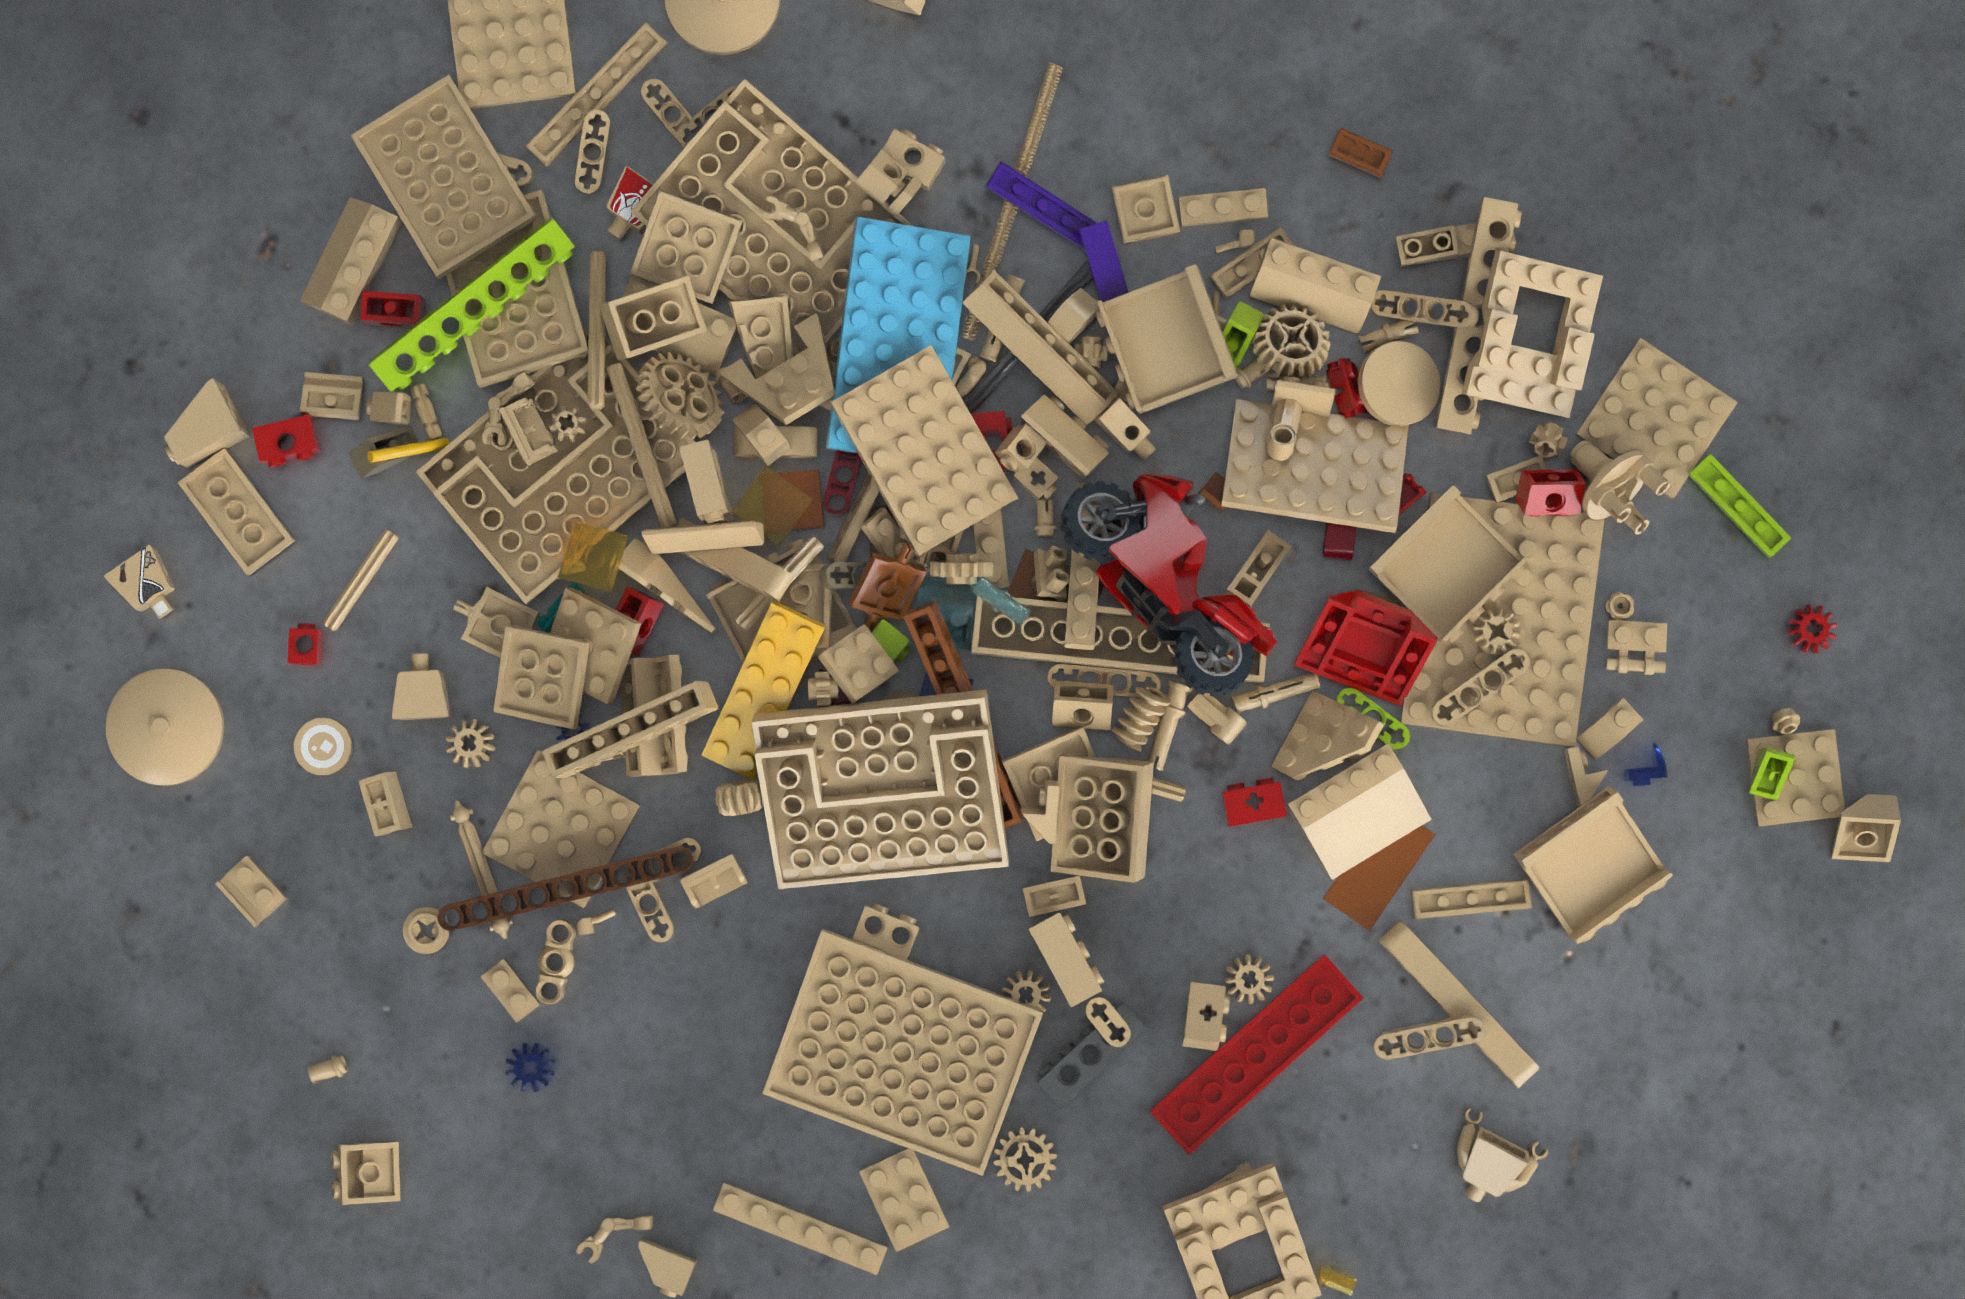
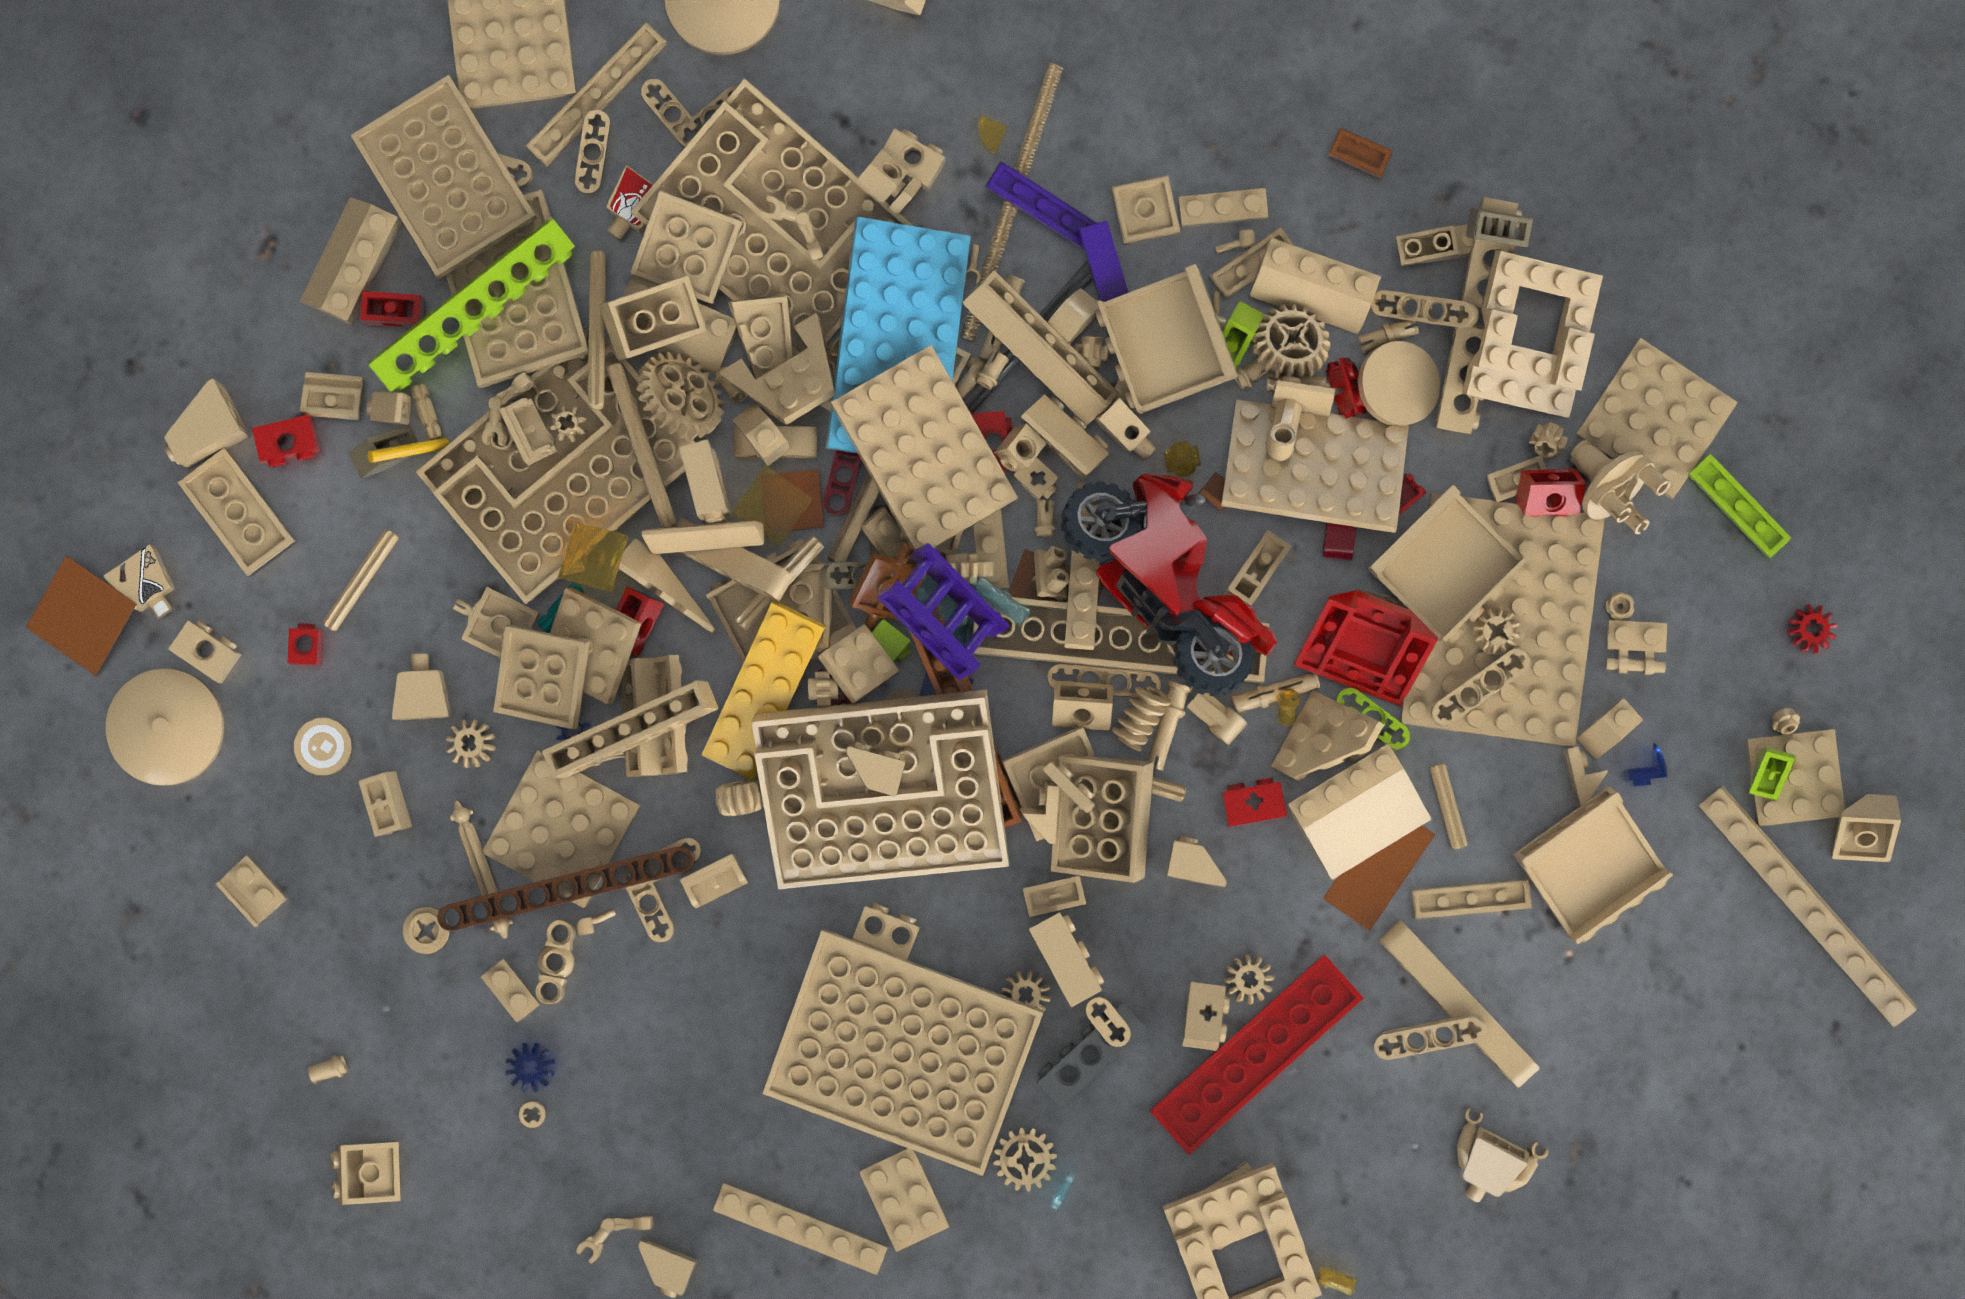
(81, 615): none -> dark orange piece
(188, 646): none -> tan brick
(530, 1105): none -> tan bush
(877, 771): none -> tan slope
(926, 627): none -> dark purple fence
(991, 133): none -> clear yellow tile
(992, 370): none -> tan pin
(1061, 1192): none -> clear light blue piece
(1079, 794): none -> tan plate
(1182, 458): none -> clear yellow gear
(1193, 863): none -> tan slope
(1288, 702): none -> clear yellow pin
(1448, 806): none -> tan axle
(1475, 225): none -> dark tan slope
(1808, 906): none -> tan plate

